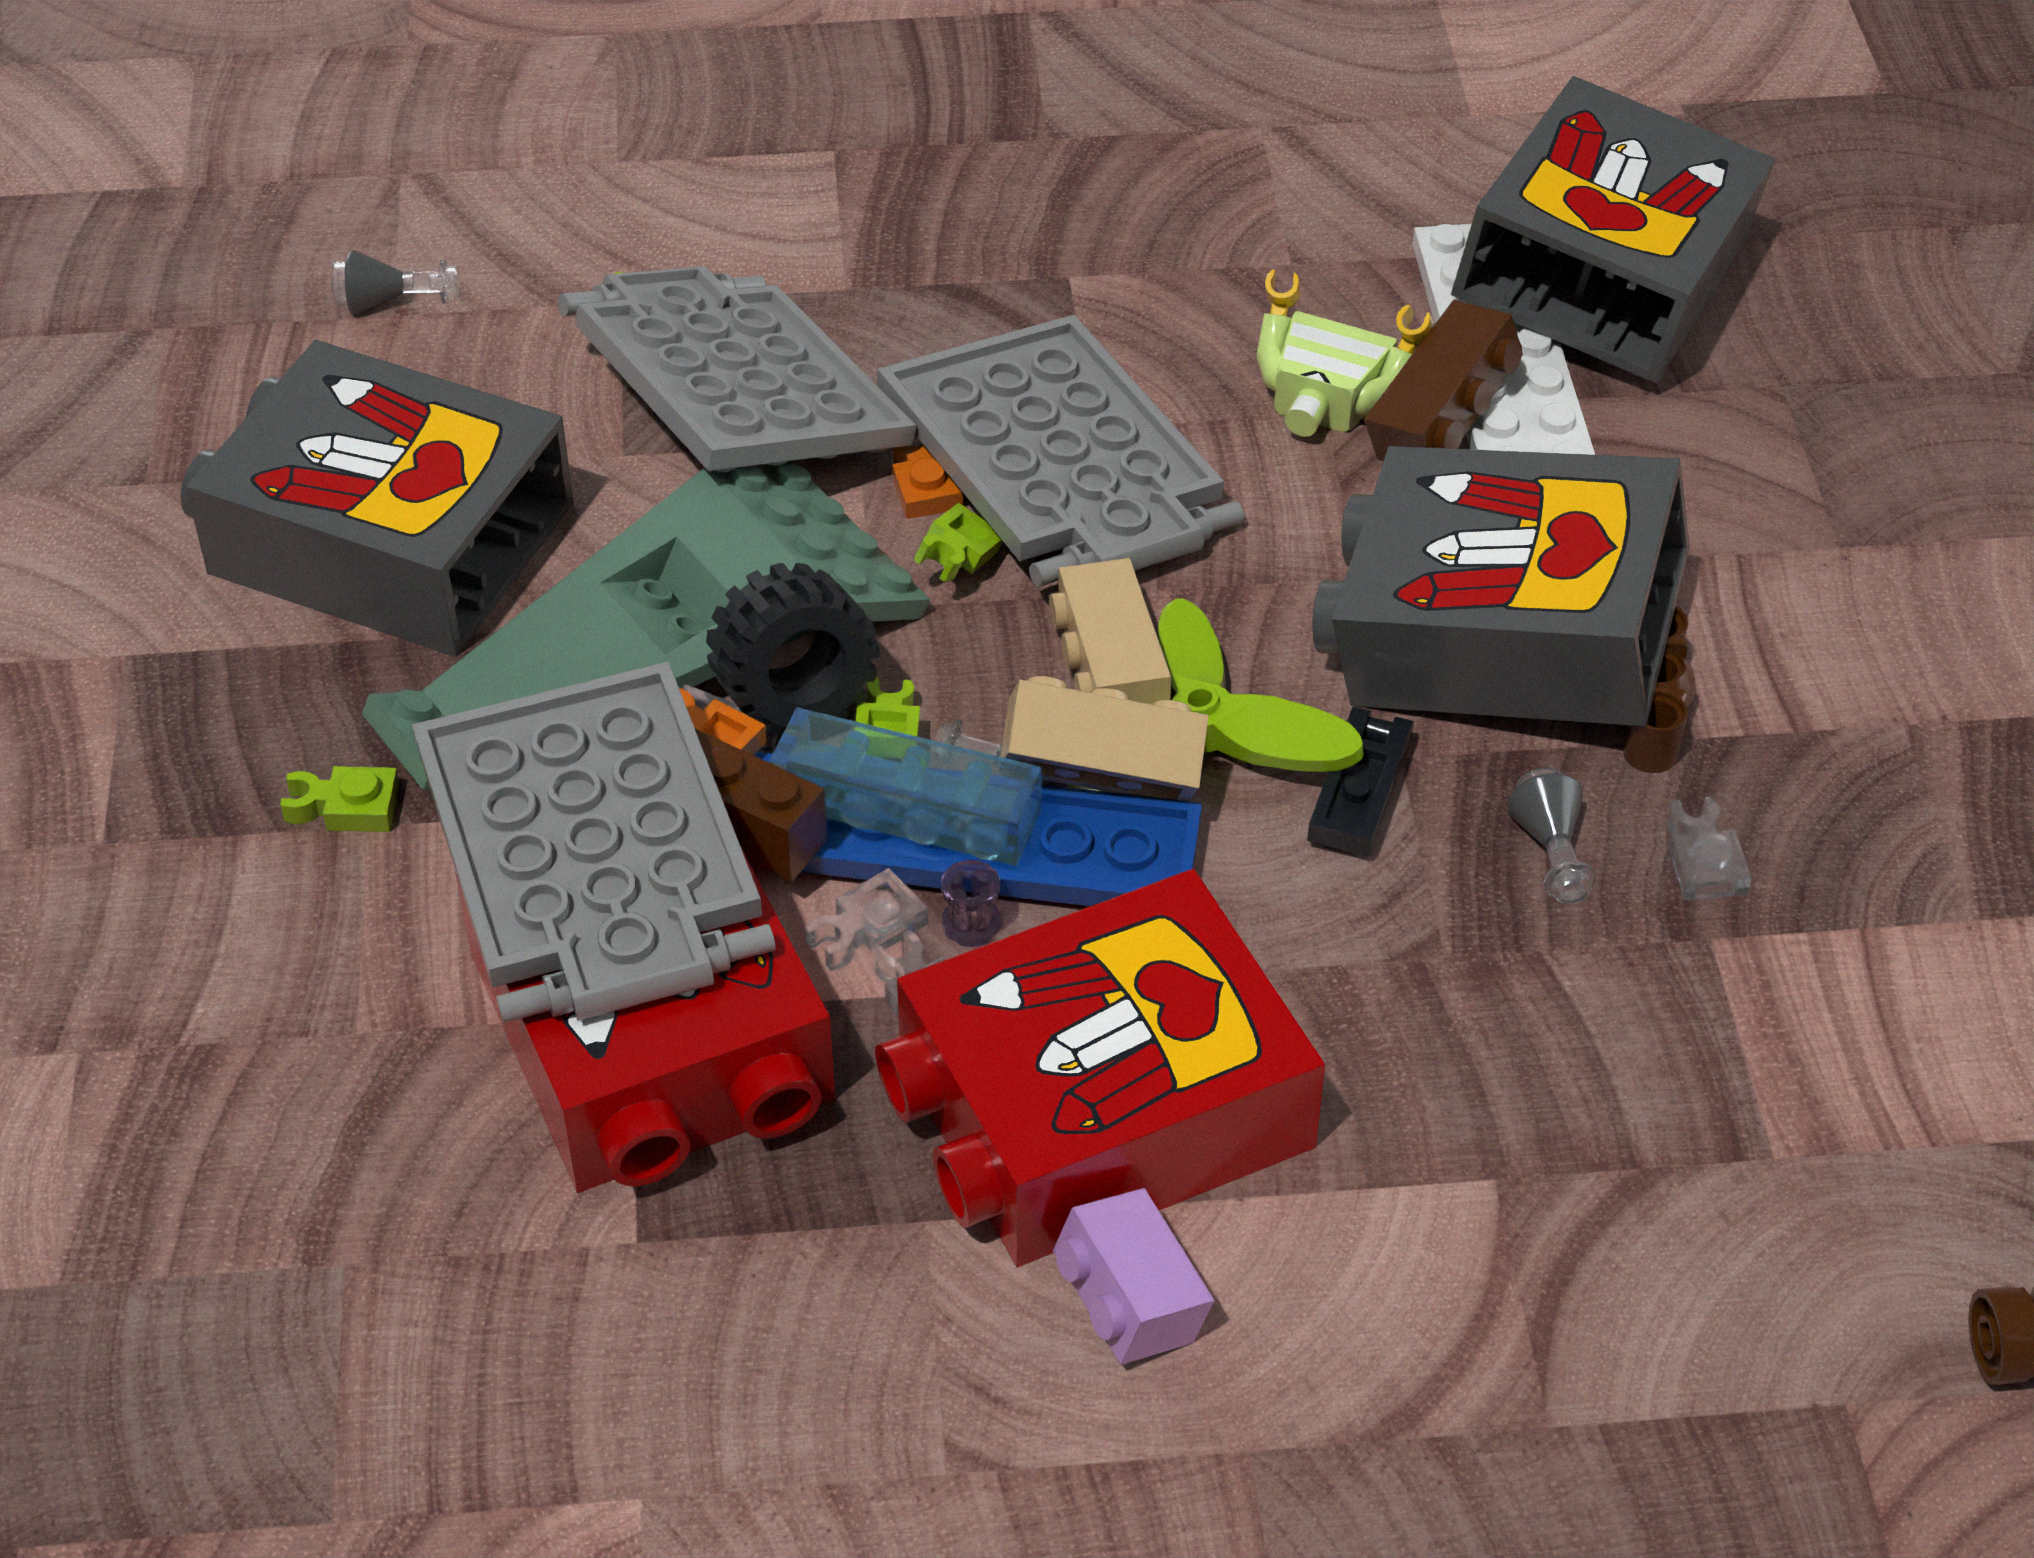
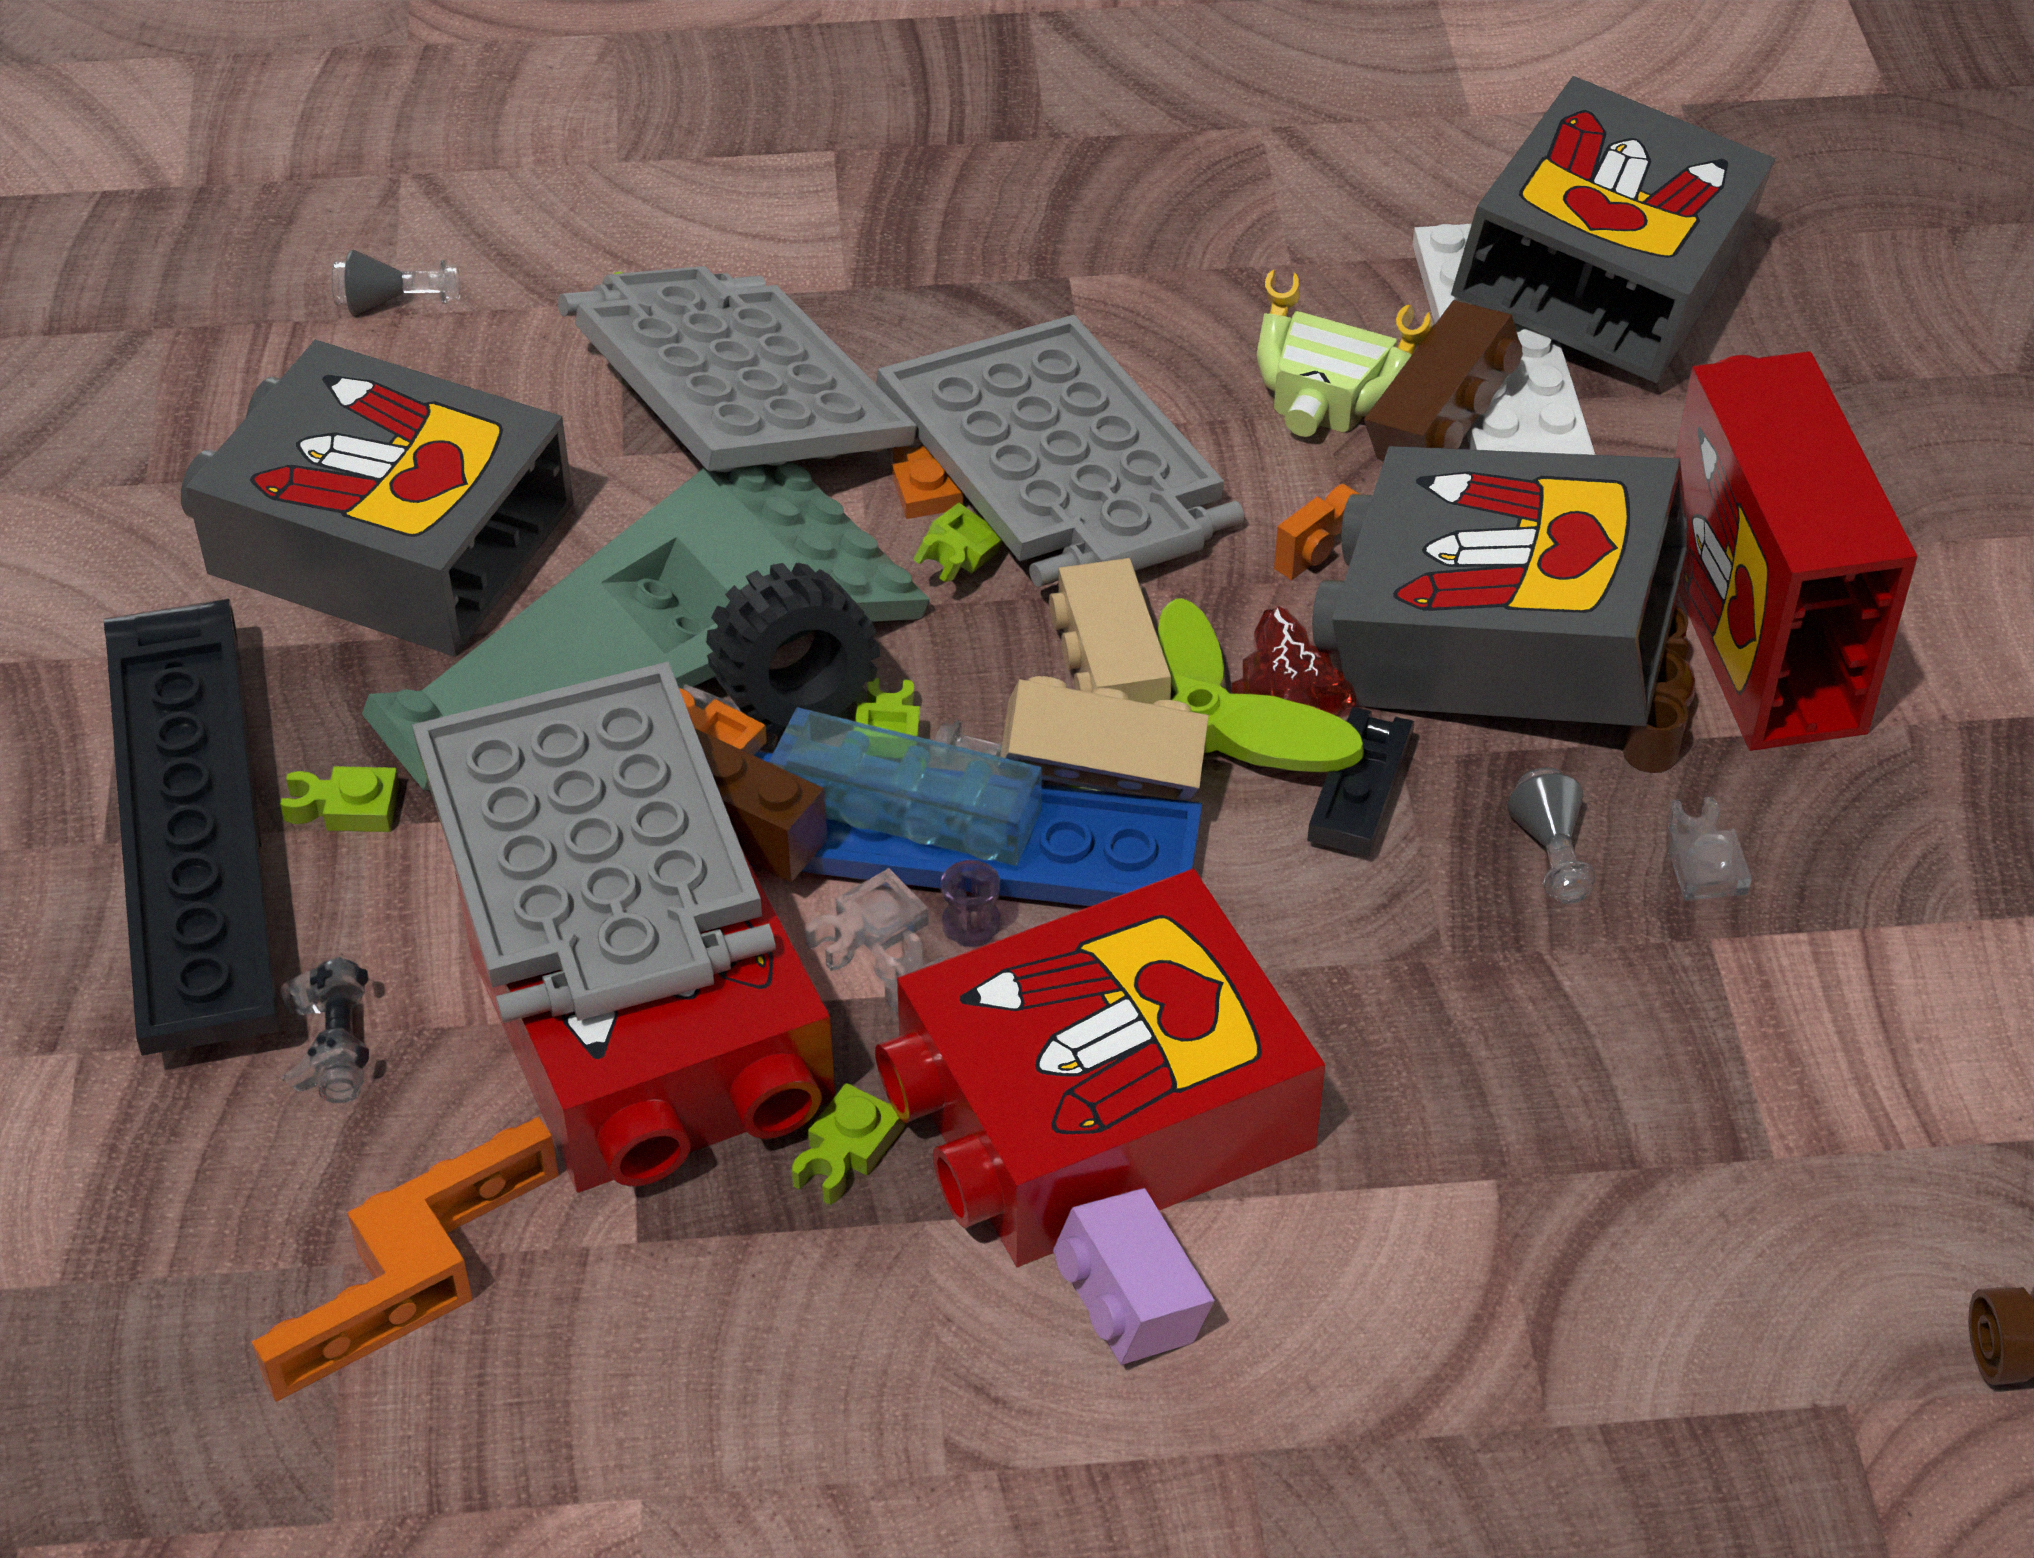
(189, 829): none -> black hinge
(335, 1056): none -> clear piece
(409, 1256): none -> orange bracket
(847, 1135): none -> lime plate
(1292, 667): none -> clear red rock
(1310, 533): none -> orange plate
(1790, 550): none -> red brick

